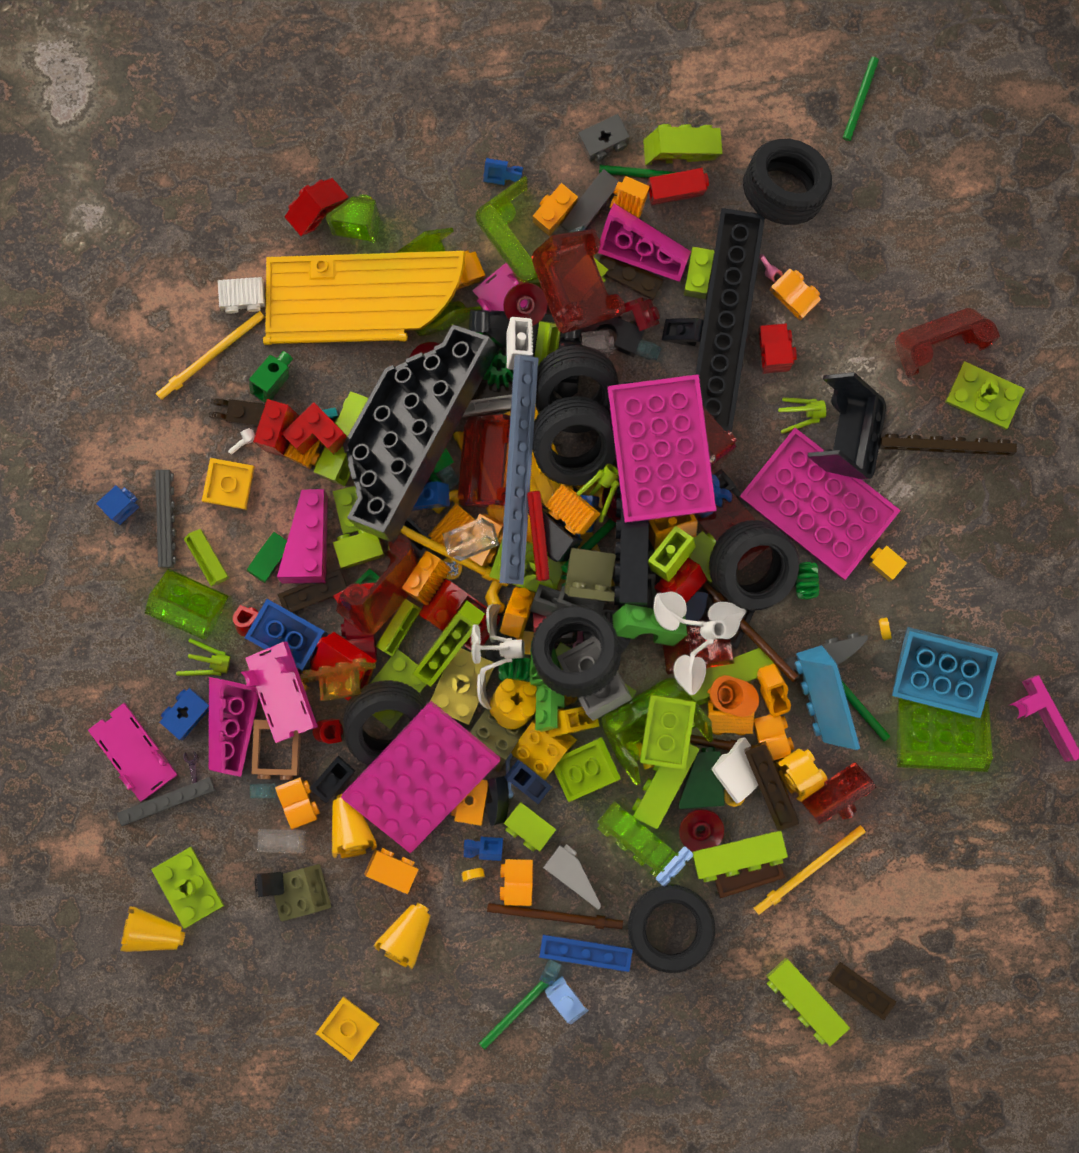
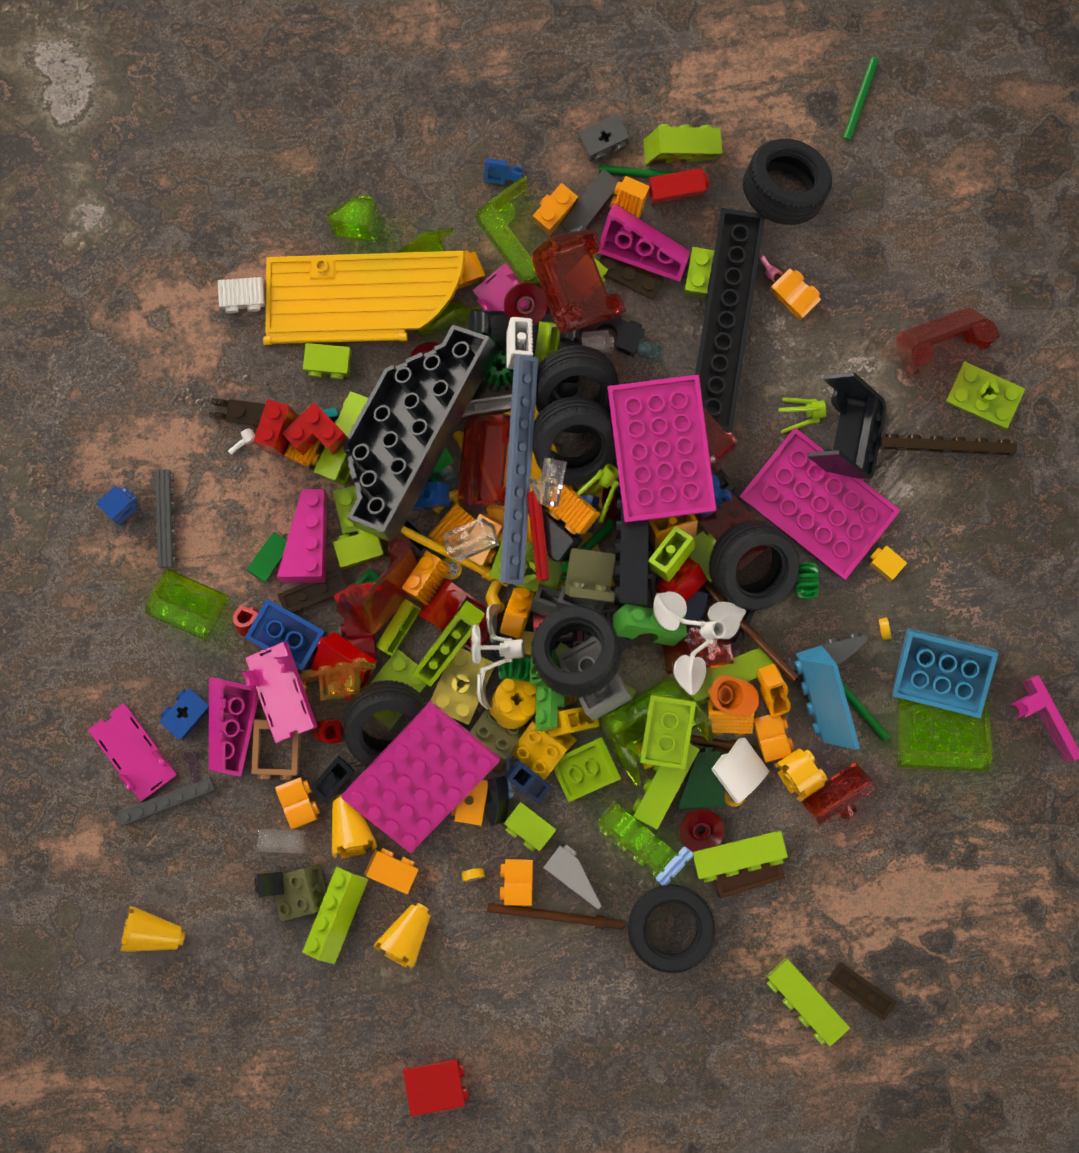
(176, 382): yellow bar -> none
(187, 887): lime plate -> none
(206, 557): lime piece -> none
(218, 662): lime plant -> none
(228, 483): yellow plate -> none
(262, 790): clear light blue piece -> none
(270, 377): green torso -> none
(314, 205): red brick -> none
(327, 360): none -> lime brick
(335, 915): none -> lime brick
(347, 1028): yellow plate -> none
(435, 1086): none -> red brick
(488, 848): blue plate -> none
(513, 1014): green bar -> none
(550, 485): none -> clear slope
(550, 972): clear light blue piece -> none
(566, 1000): light blue torso -> none
(586, 953): blue plate -> none
(644, 312): dark red bracket -> none
(683, 330): black slope -> none
(771, 786): dark brown plate -> none
(774, 897): yellow bar -> none
(776, 348): red brick -> none

